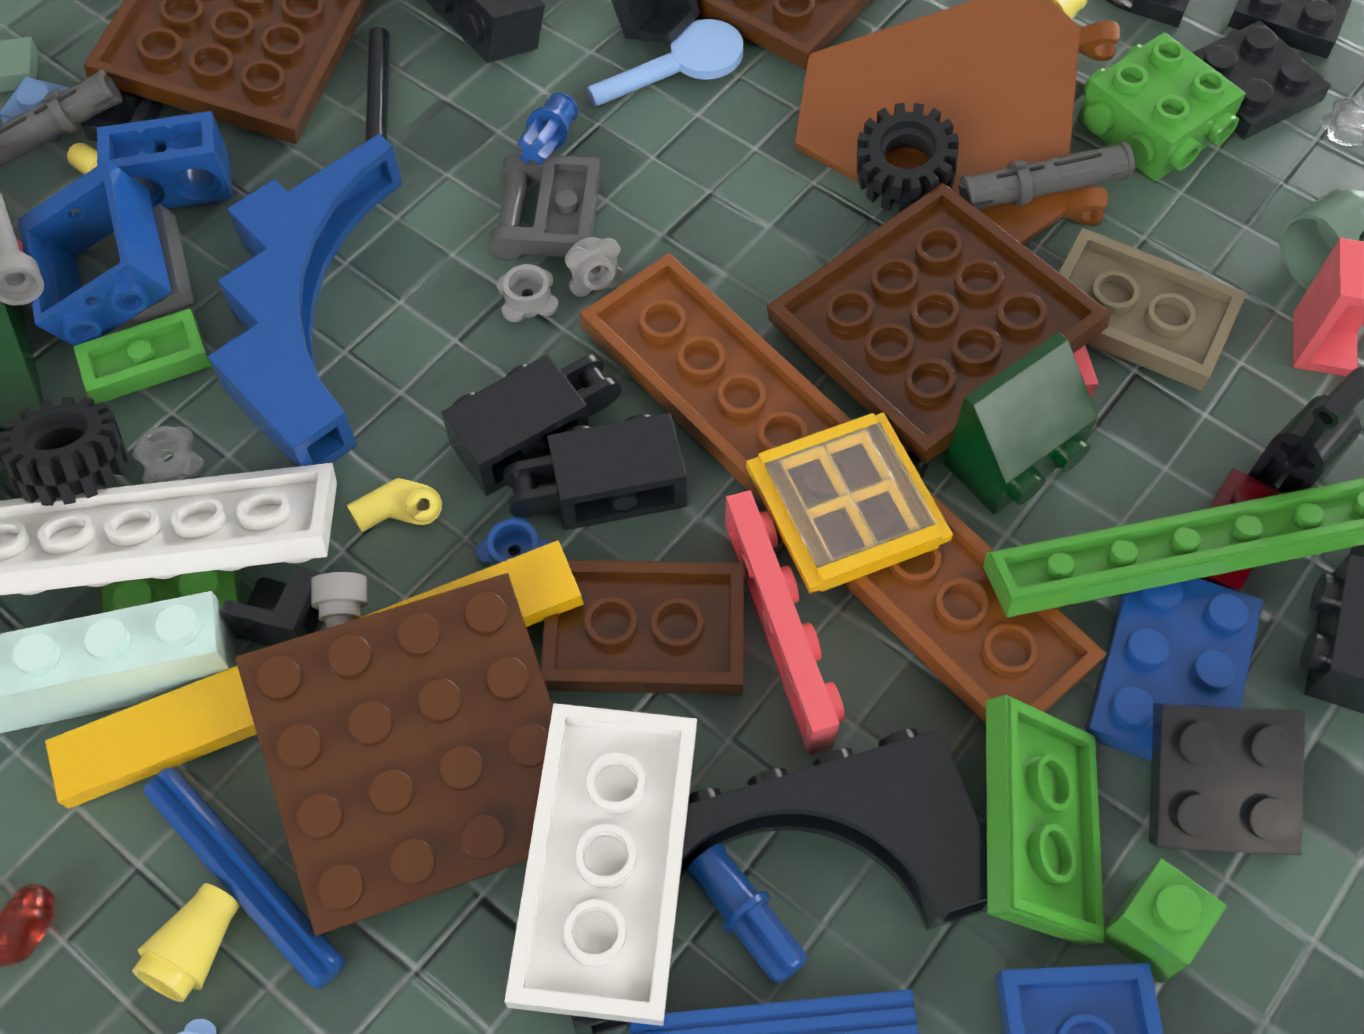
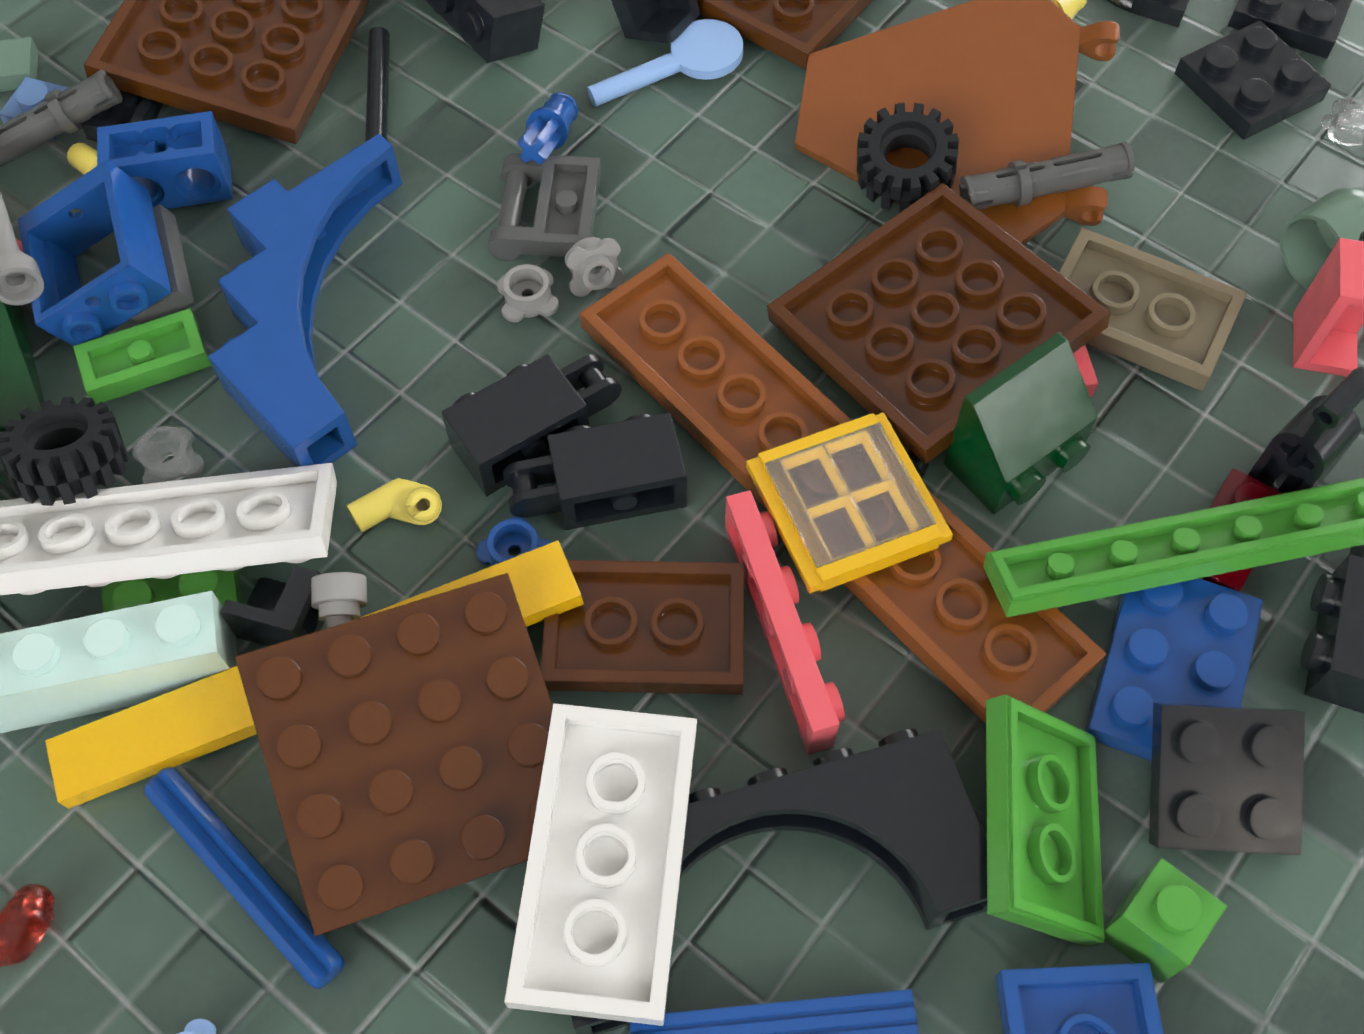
(186, 945): light yellow cone -> none
(747, 914): blue axle -> none
(1161, 105): bright green brick -> none

